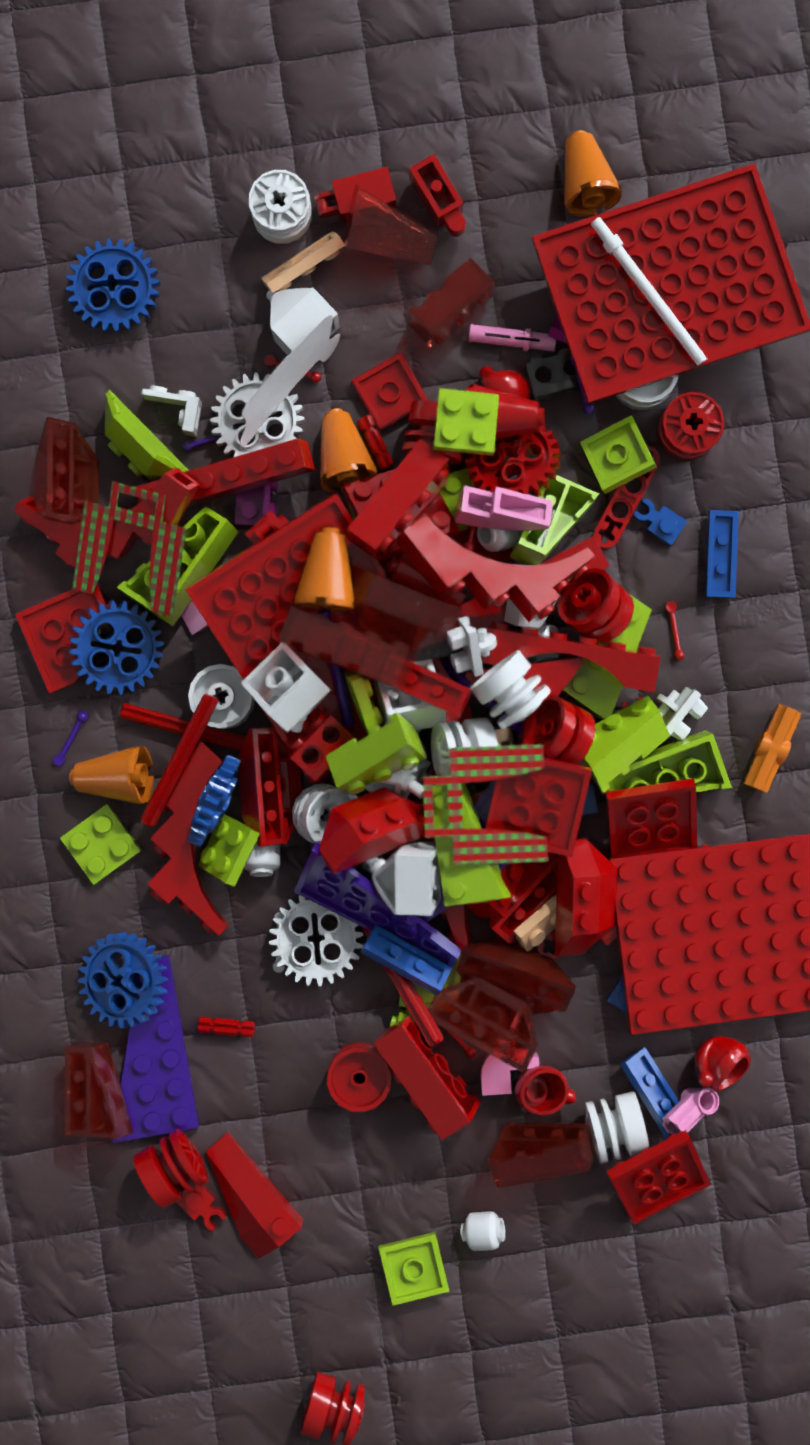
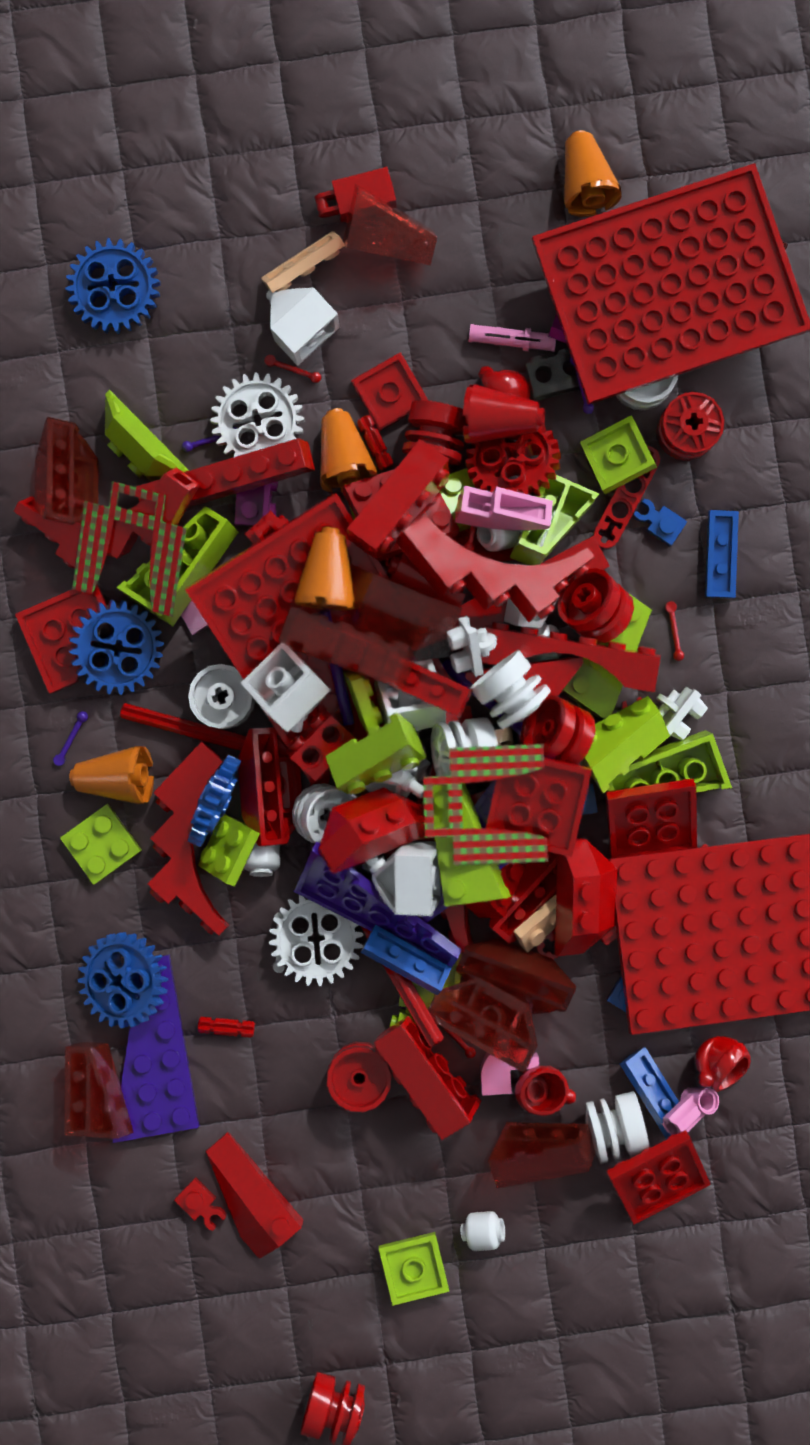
(167, 1170): red wheel -> none
(179, 760): red axle -> none
(189, 416): white bracket -> none
(271, 220): white wheel -> none
(284, 378): white sticker -> none
(438, 195): red brick -> none
(451, 304): clear red wedge -> none
(466, 421): lime plate -> none
(613, 245): white bar -> none
(772, 748): orange piece -> none

